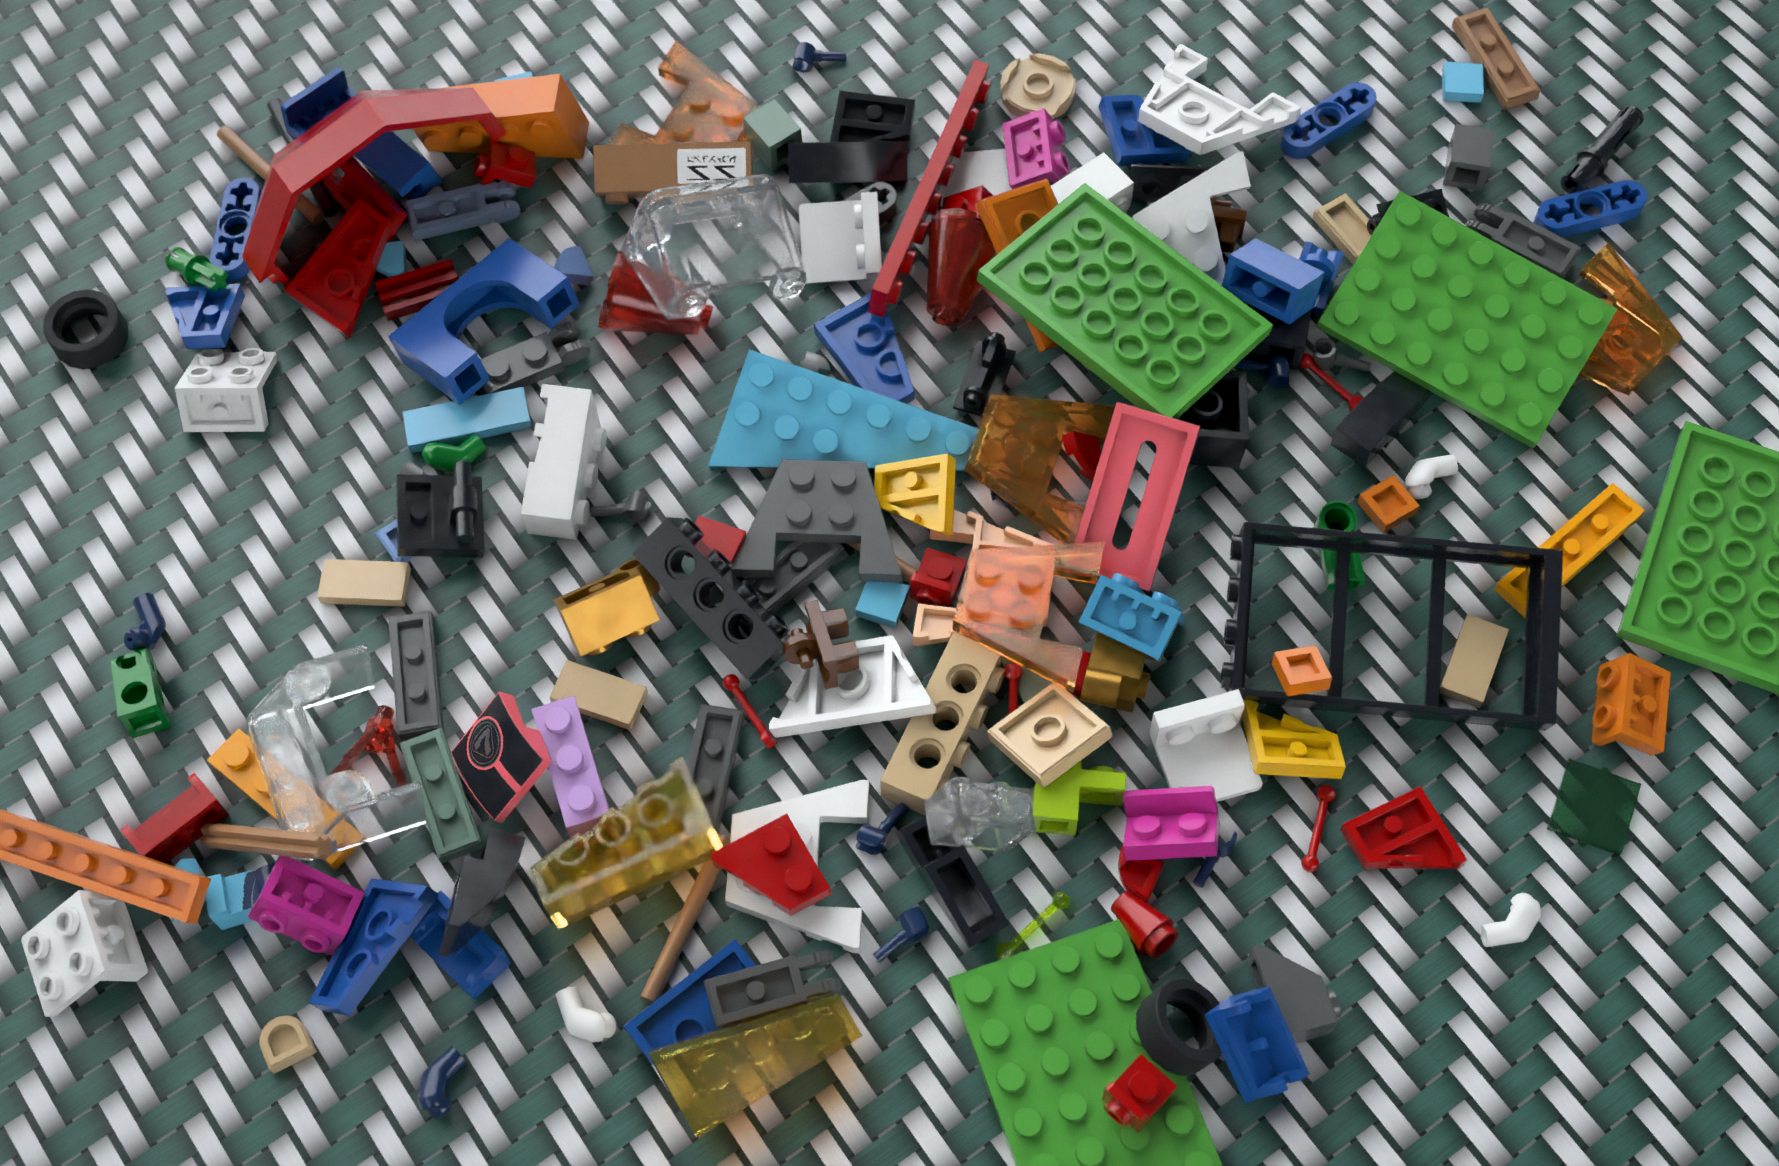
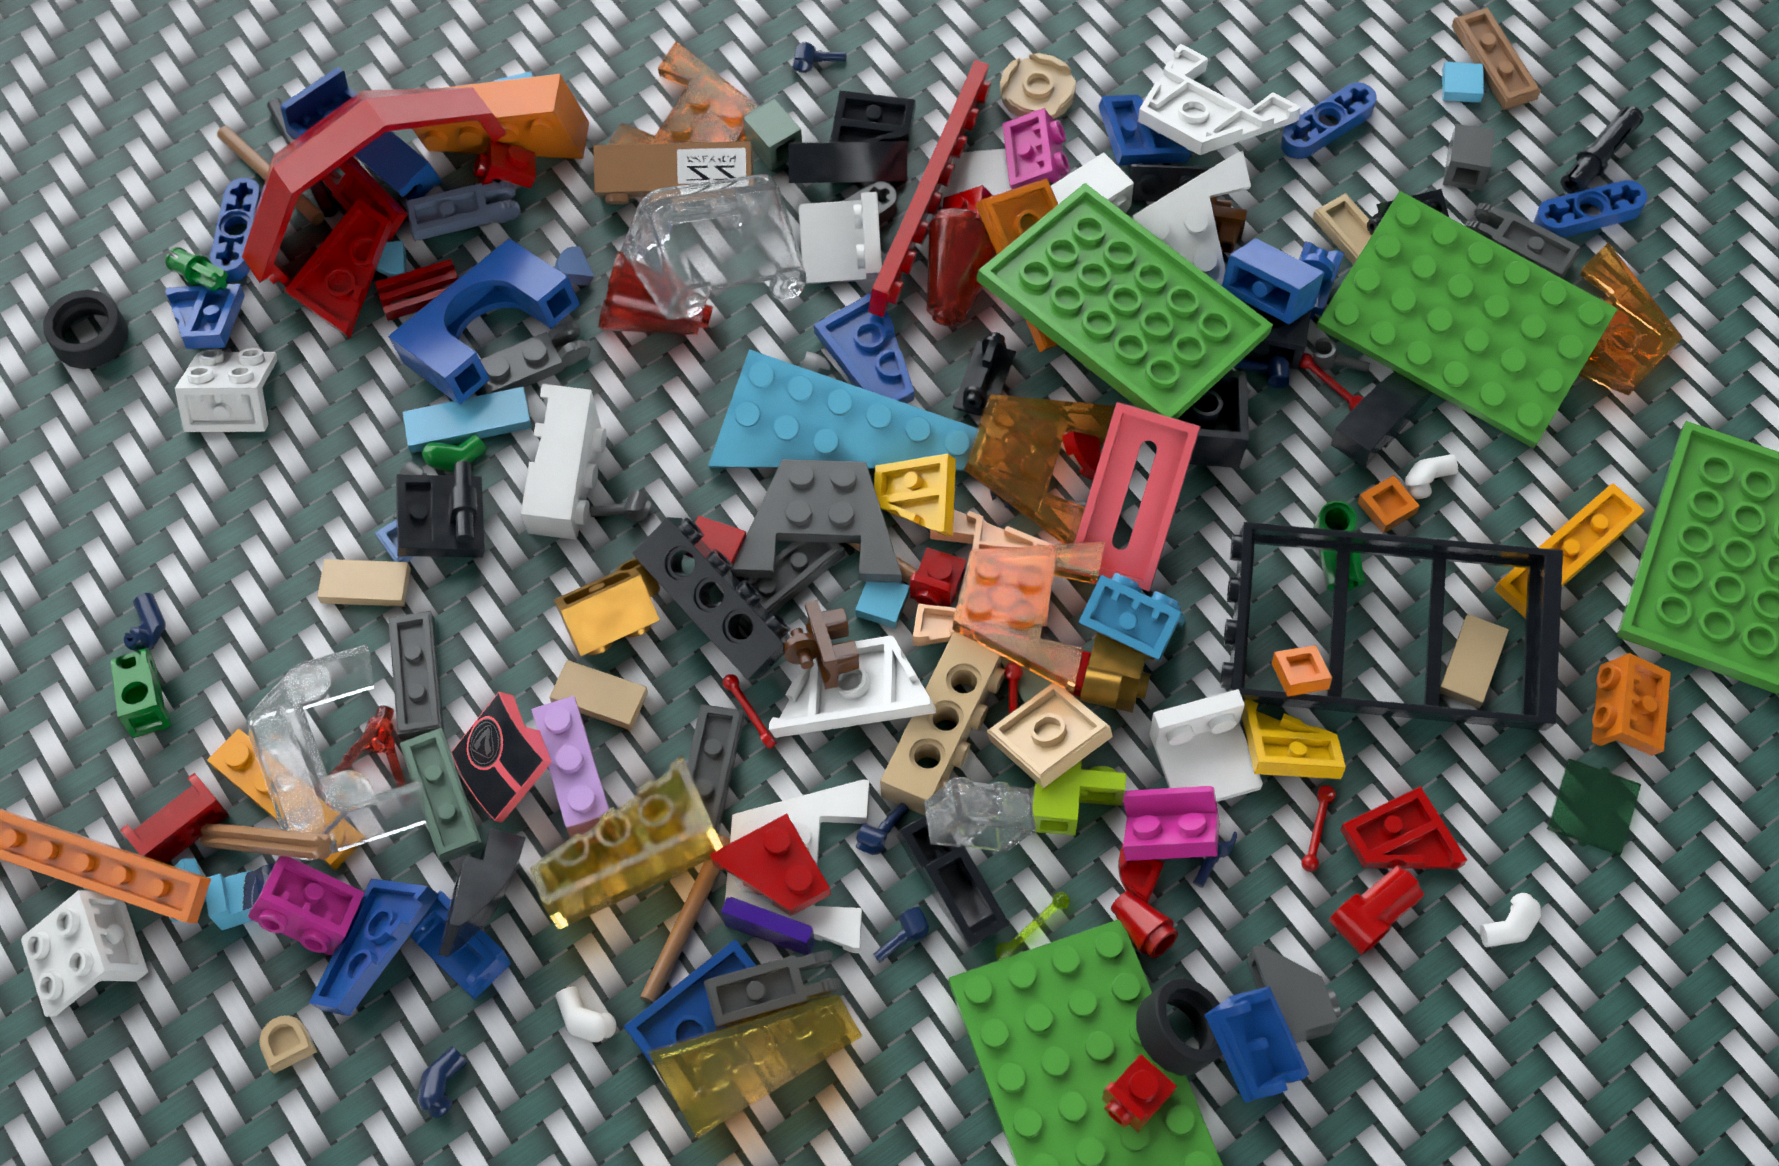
(768, 926): none -> dark purple tile
(1369, 916): none -> red piece

